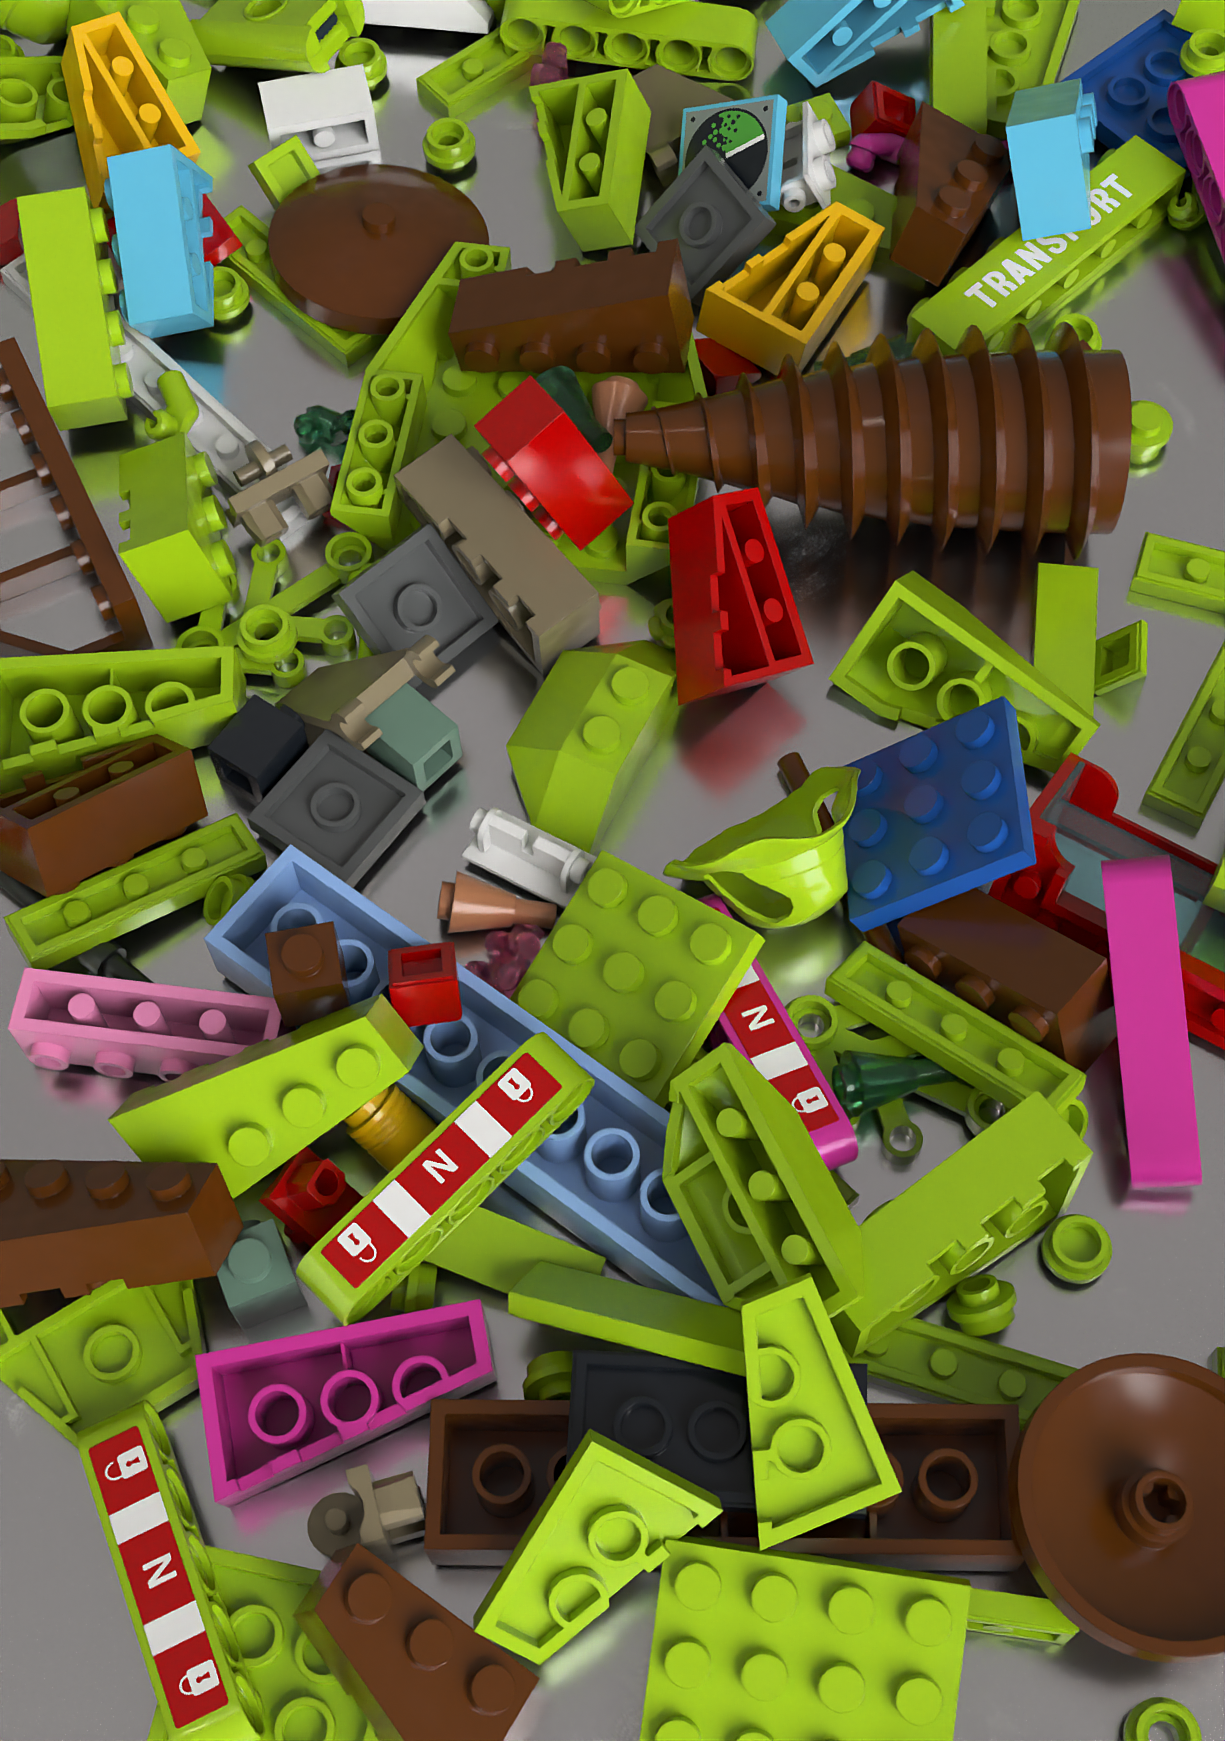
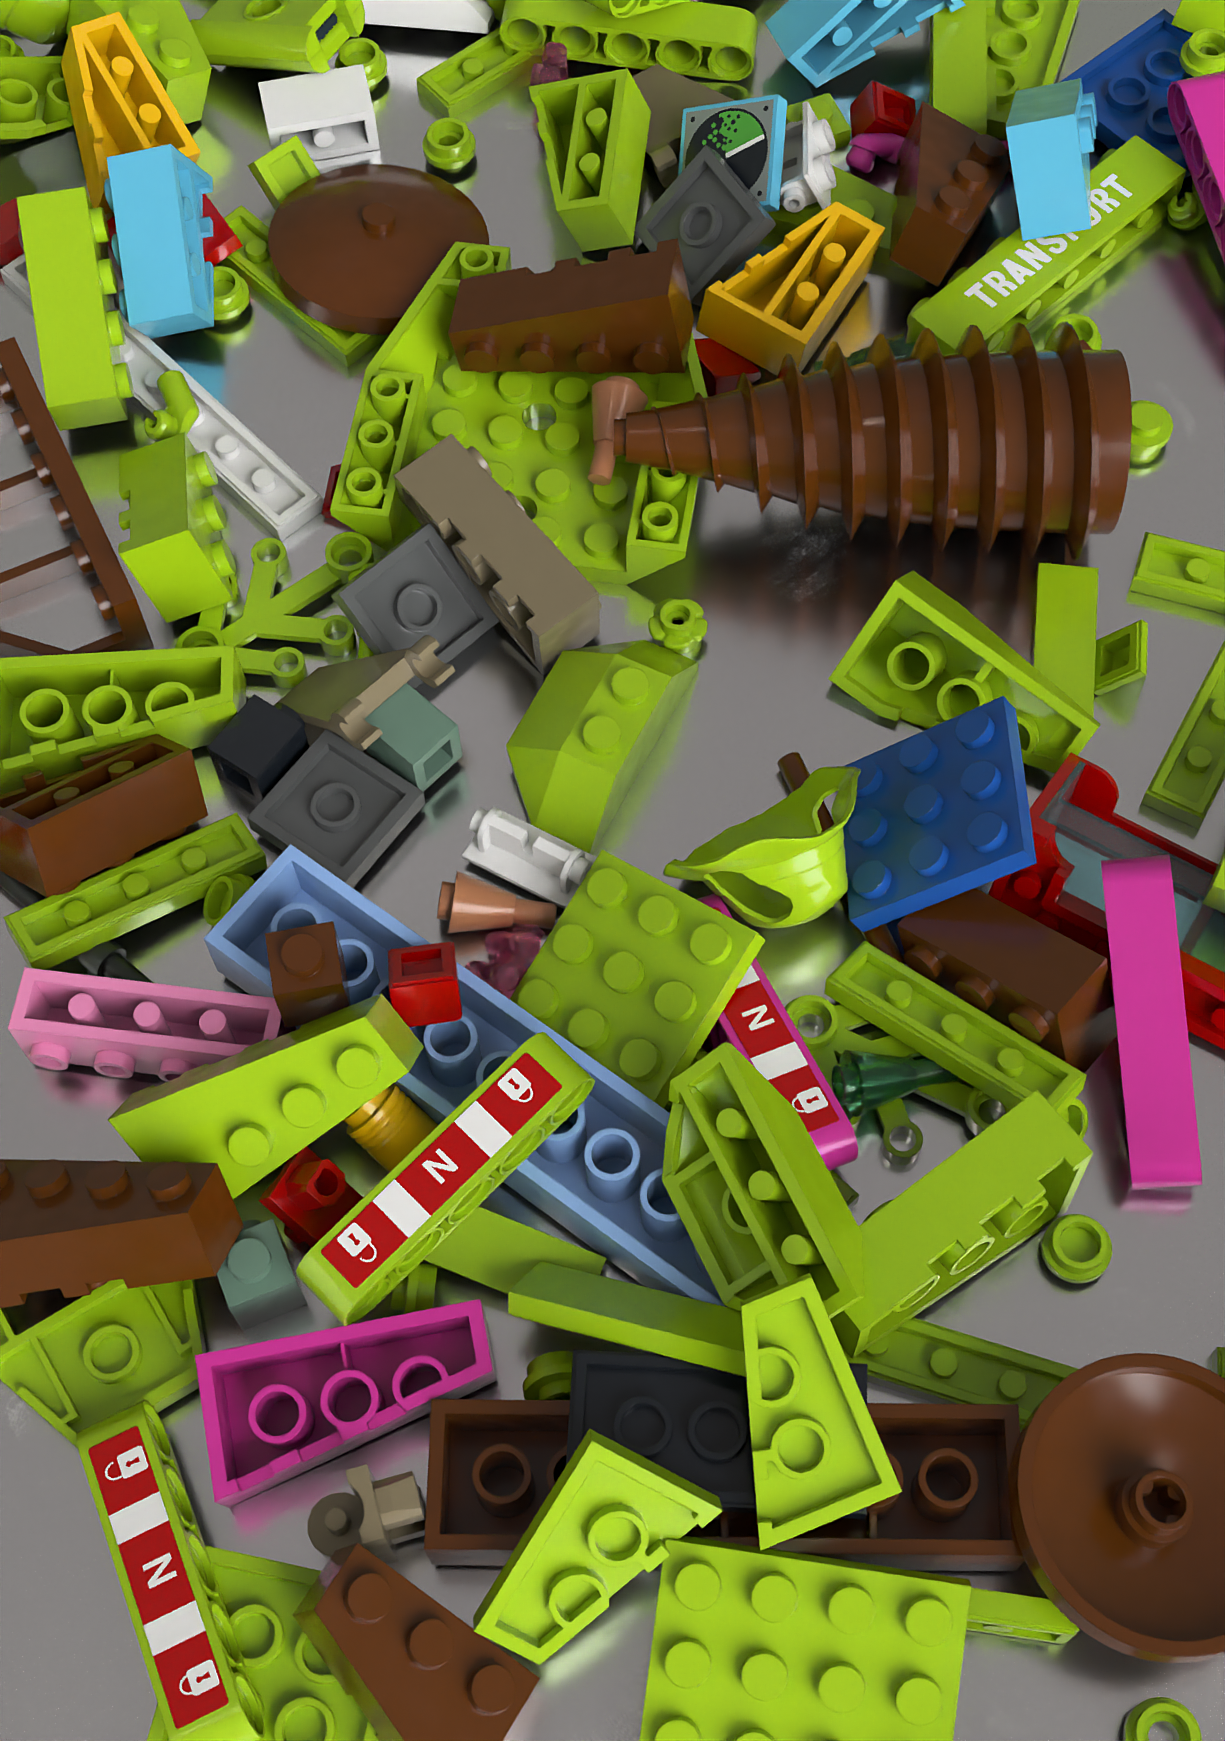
(257, 504): dark tan hips -> none
(266, 620): lime plate -> none
(324, 424): clear green arm -> none
(551, 465): red wedge -> none
(567, 392): clear green cone -> none
(730, 599): red wedge -> none
(982, 1305): lime plate -> none

